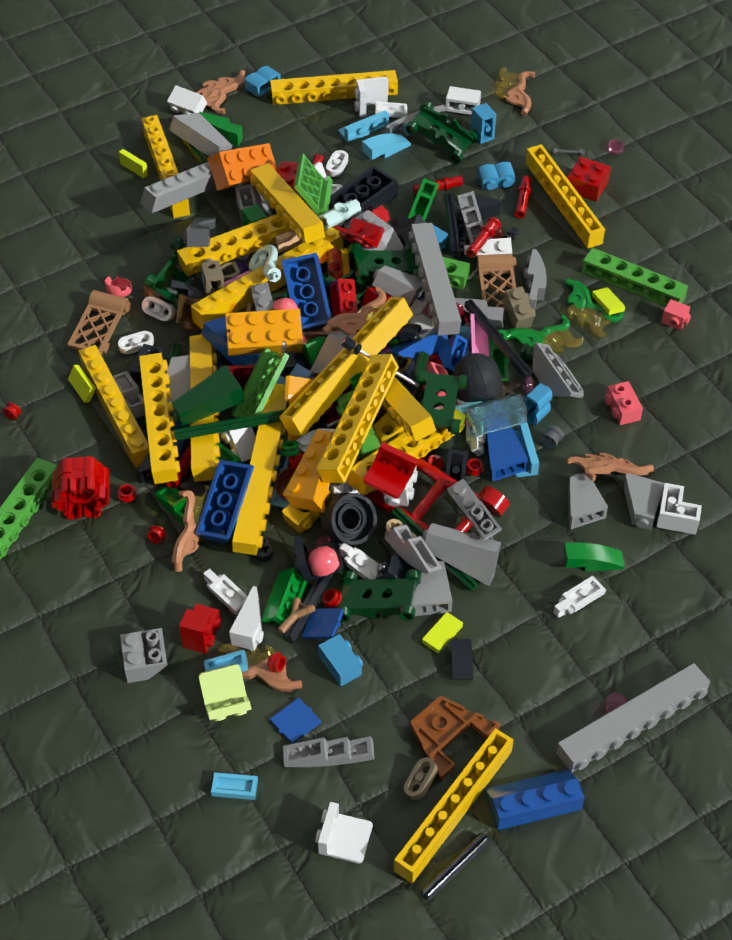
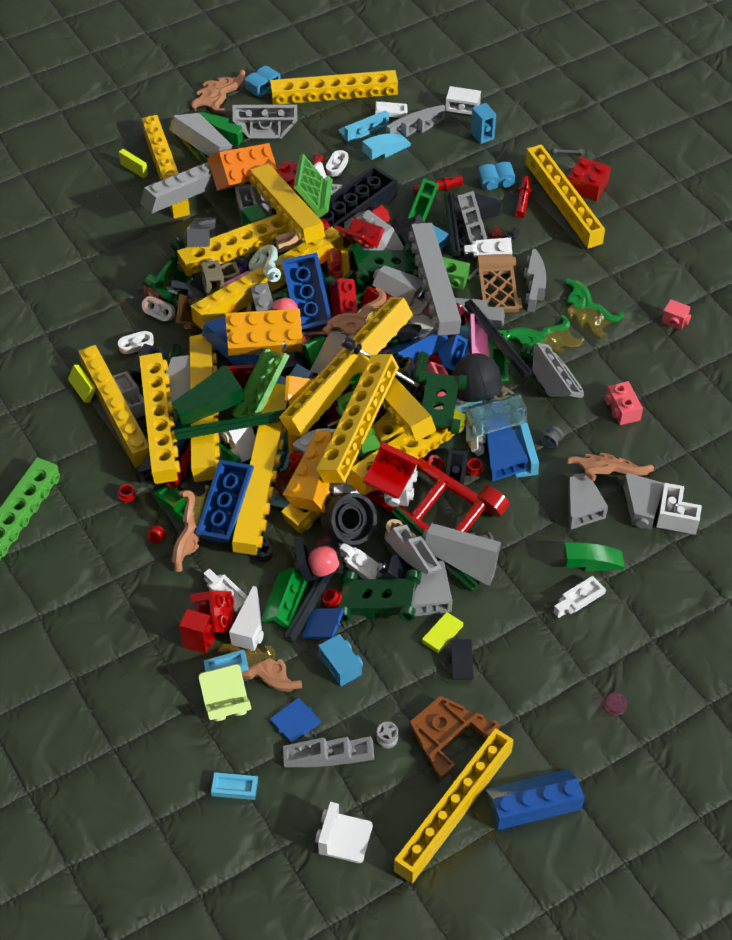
(11, 411): red bush -> none
(80, 484): red piece -> none
(105, 305): medium nougat piece -> none
(118, 286): coral hair -> none
(143, 654): light grey slope -> none
(186, 101): white brick -> none
(221, 608): none -> red bracket
(265, 120): none -> light grey wedge
(276, 662): red plate -> none
(290, 448): green bush -> none
(295, 614): medium nougat piece -> none
(340, 213): light aqua piece -> none
(370, 91): white bracket -> none
(387, 729): none -> light grey wheel
(420, 779): dark tan plate -> none
(429, 117): dark green piece -> none
(454, 866): black axle -> none
(474, 510): light grey slope -> none
(486, 233): red pin -> none
(513, 87): piece -> none
(518, 308): dark tan brick -> none
(527, 385): clear pink tile -> none
(538, 404): dark azure brick -> none
(608, 301): neon yellow tile -> none
(616, 146): clear pink tile -> none
(632, 718): light grey brick -> none
(633, 278): bright green brick -> none

